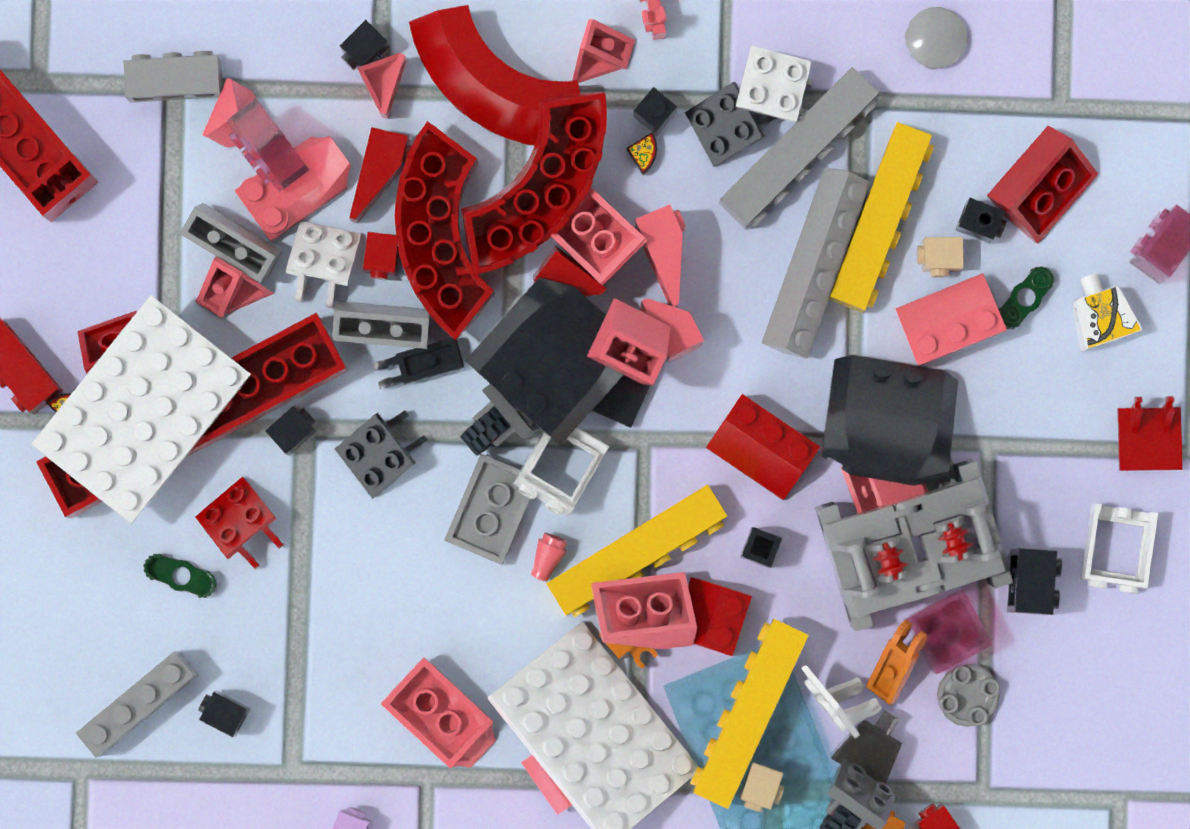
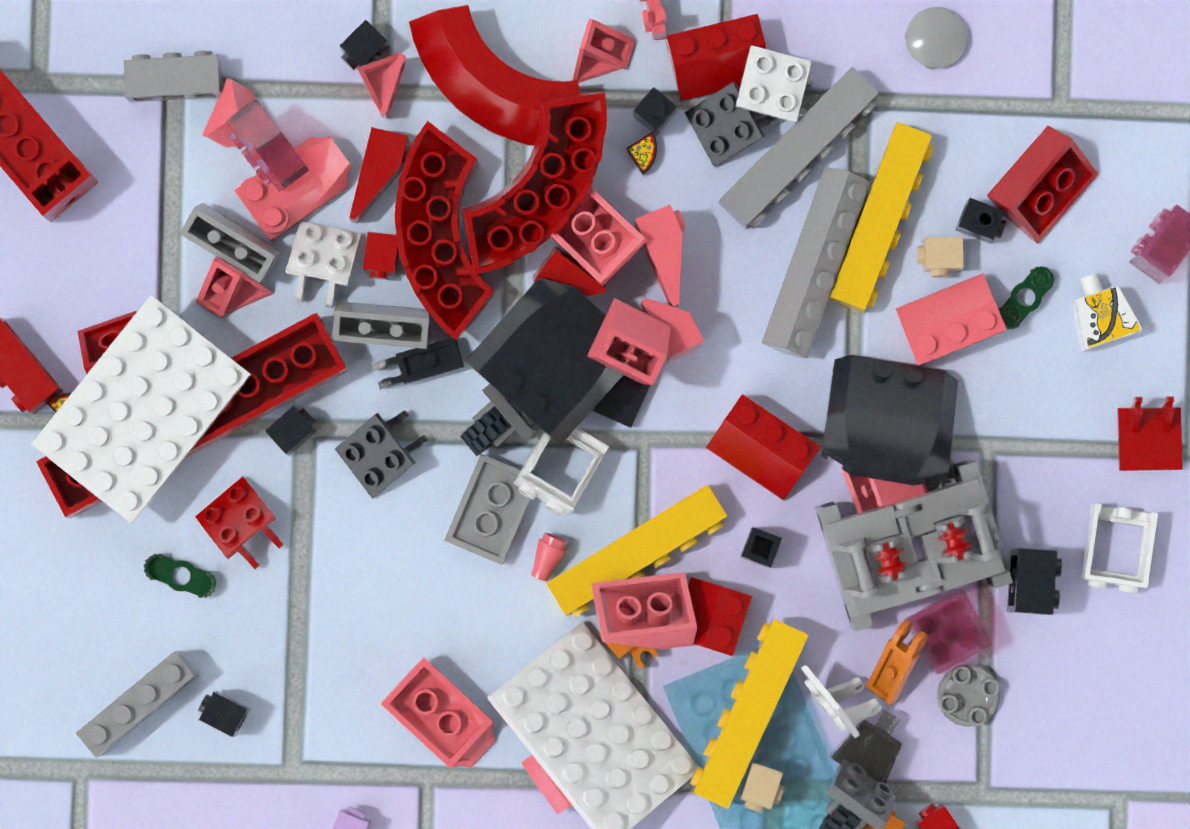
(712, 55): none -> red slope

